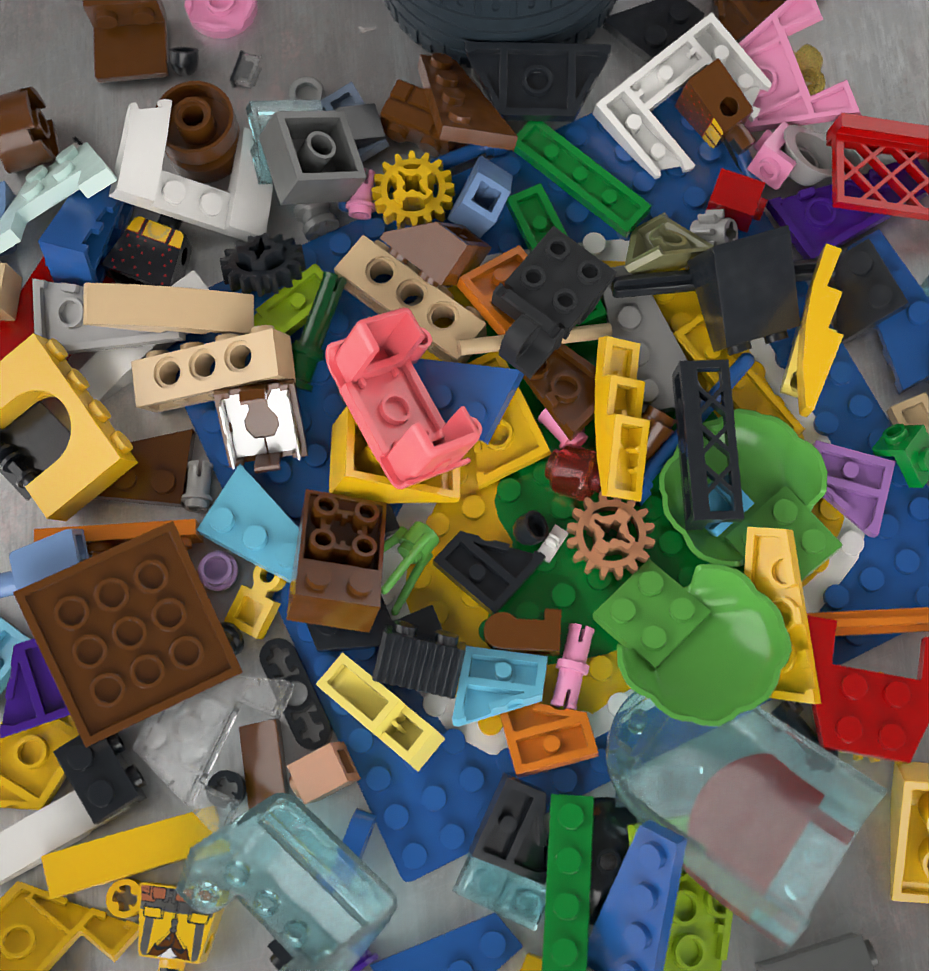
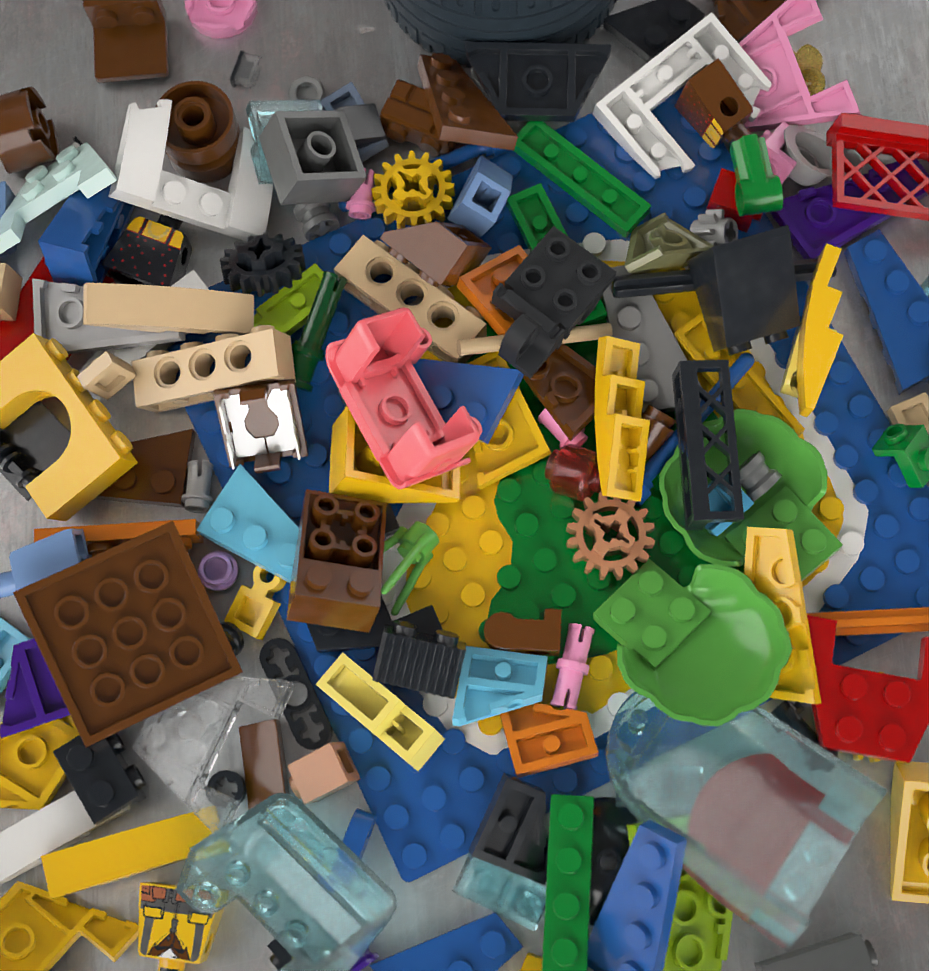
(106, 375): none -> tan plate
(117, 907): yellow bush -> none
(184, 58): black hinge -> none
(487, 569): black wing -> none
(530, 528): black hinge -> none
(553, 542): white piece -> none
(756, 186): none -> green piece
(757, 476): none -> dark grey wheel
(857, 485): medium lavender wing -> none
(868, 291): black wing -> none

